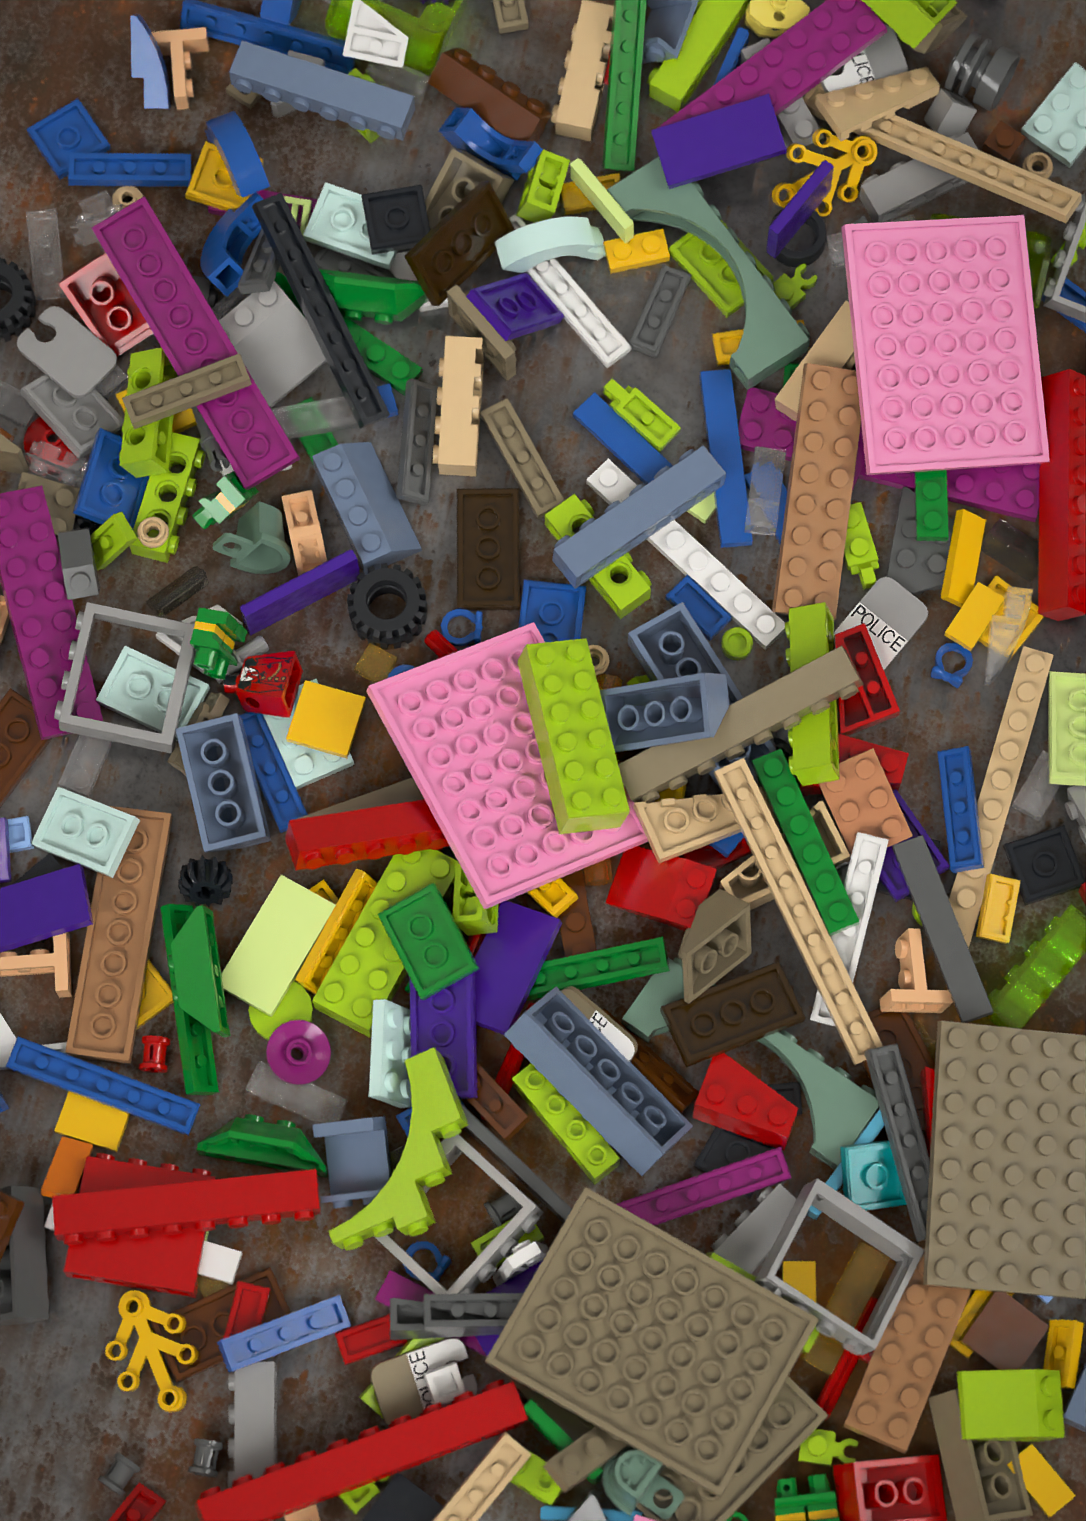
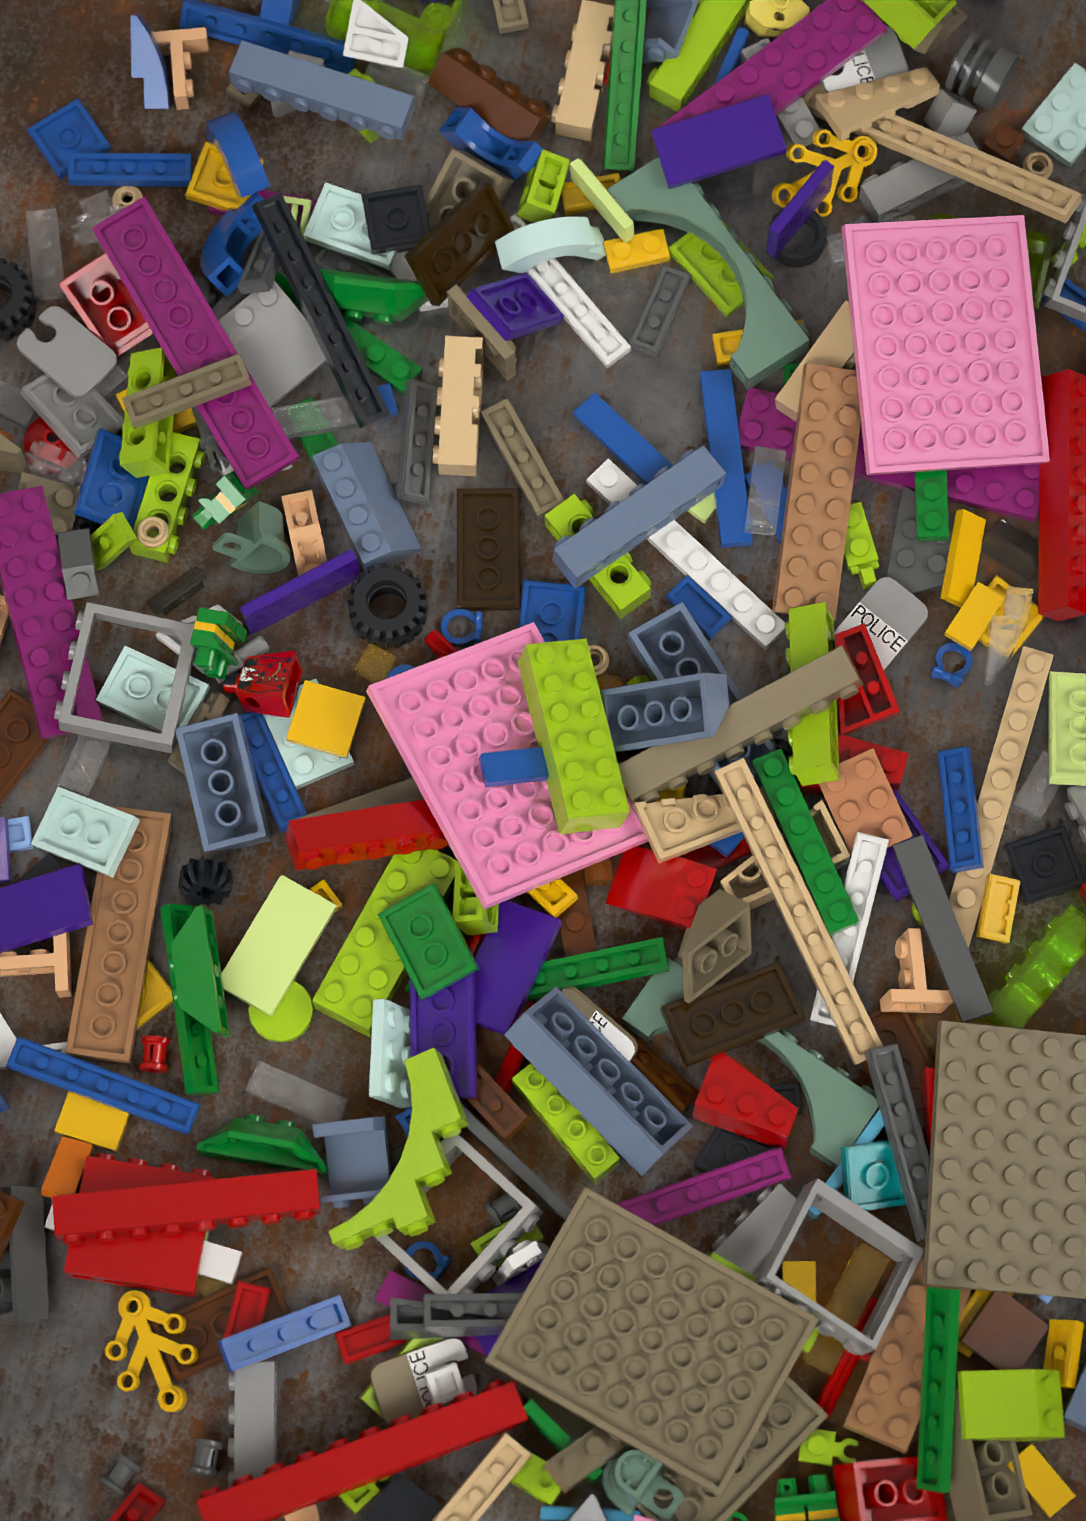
(311, 1043): magenta dish -> none
(336, 930): yellow tile -> none
(513, 767): none -> blue tile
(642, 414): lime hinge -> none
(736, 643): lime tile -> none
(792, 288): lime plate -> none
(938, 1389): none -> green plate

